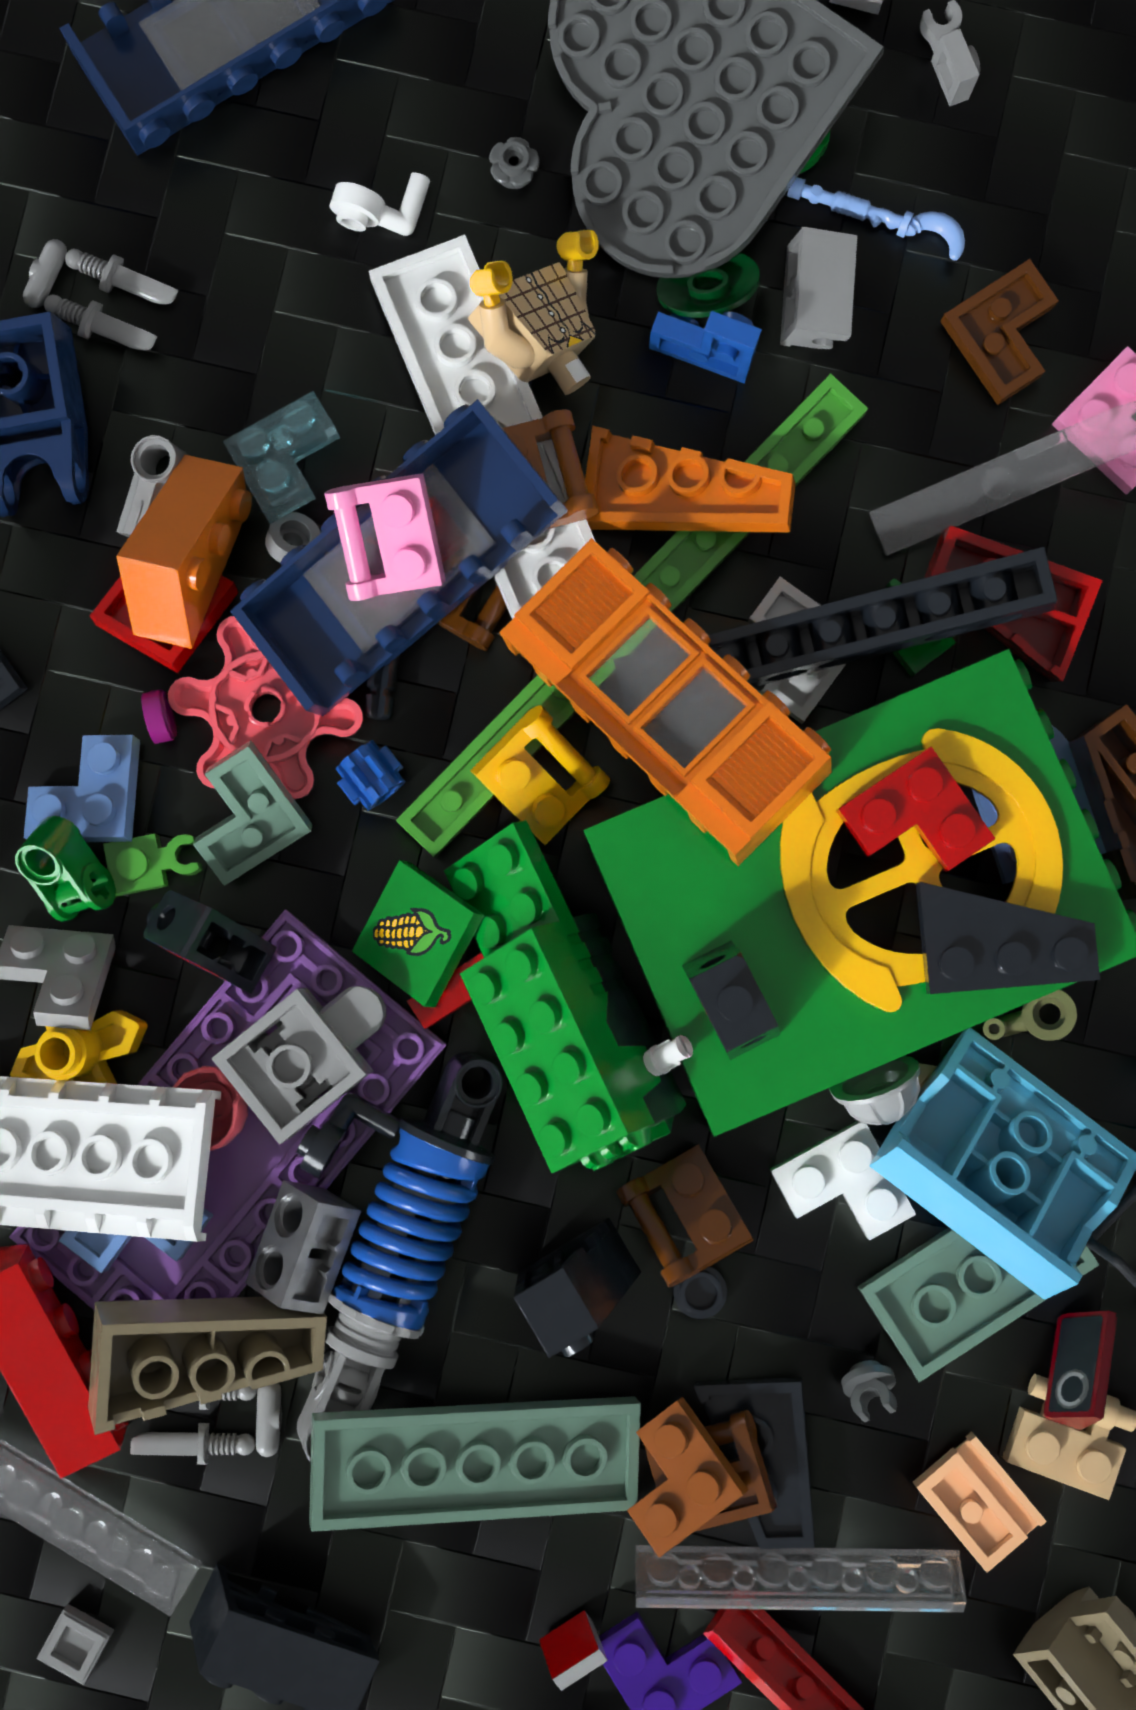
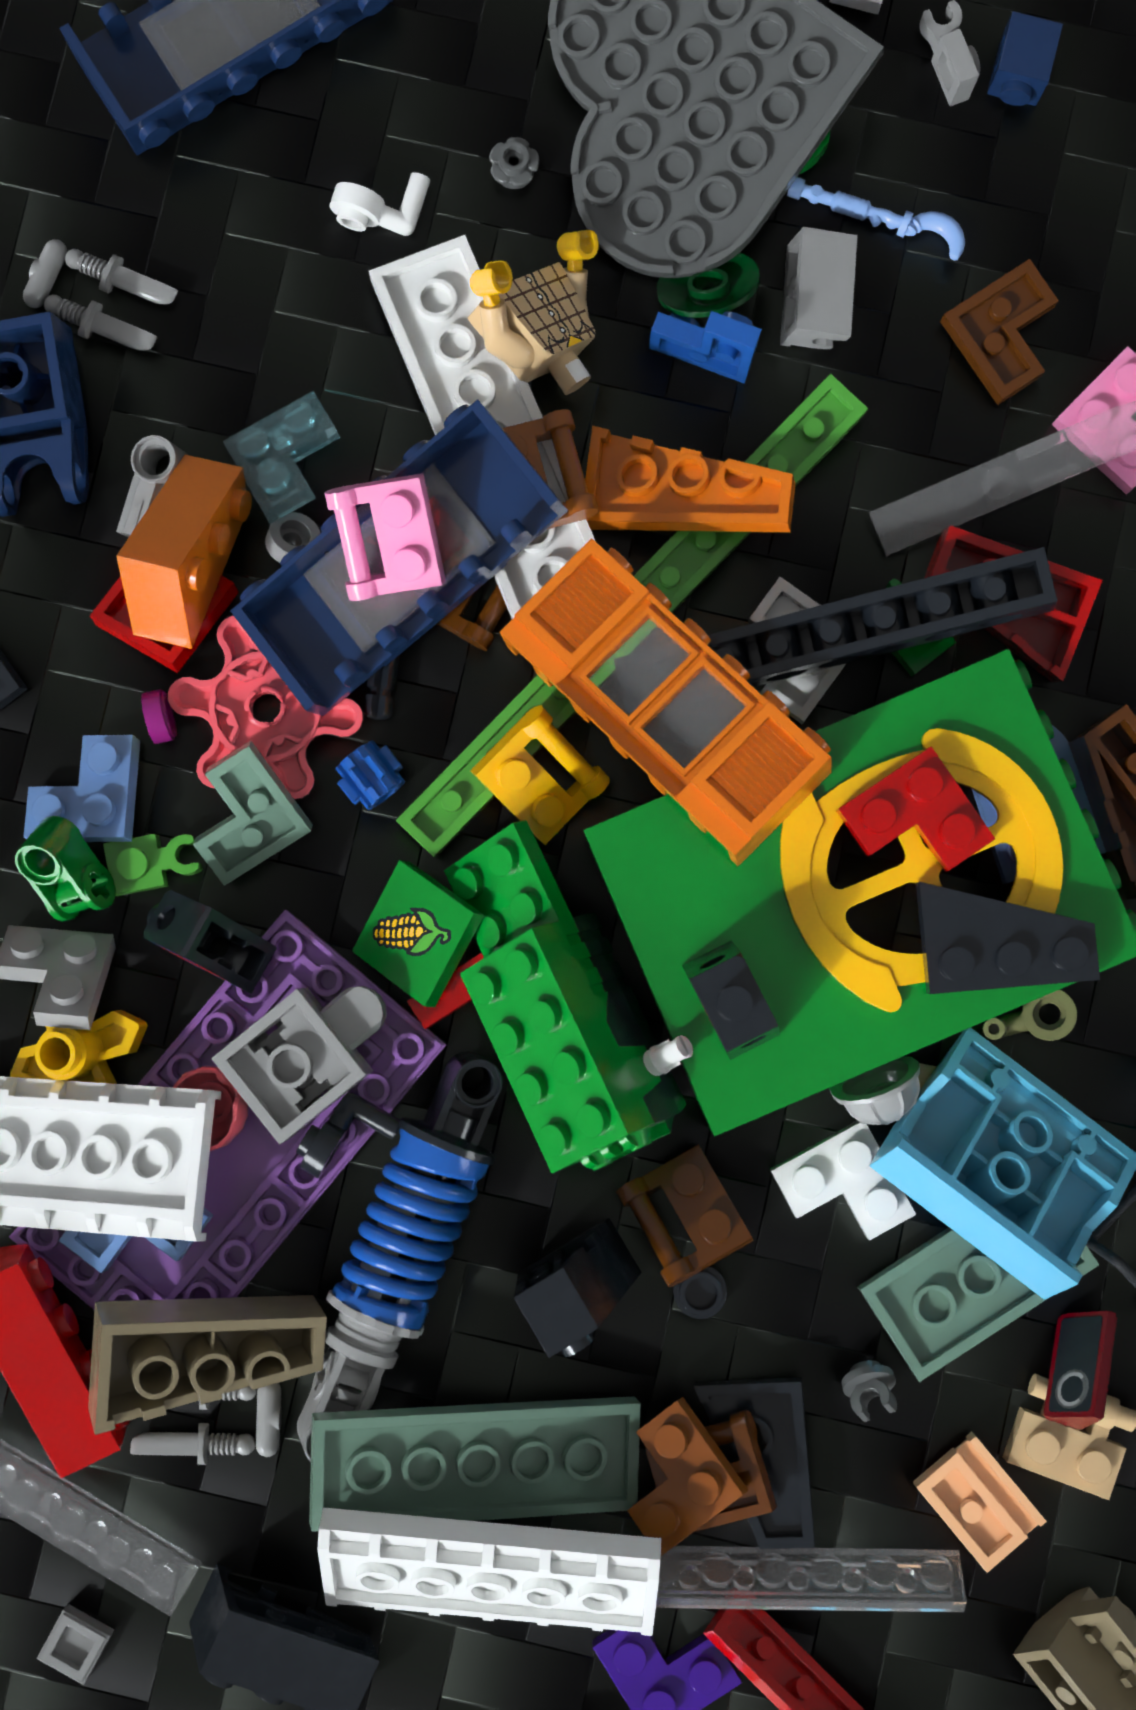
(302, 1247): flat silver brick -> none
(489, 1570): none -> white ladder
(573, 1650): red tile -> none
(1024, 59): none -> dark blue brick

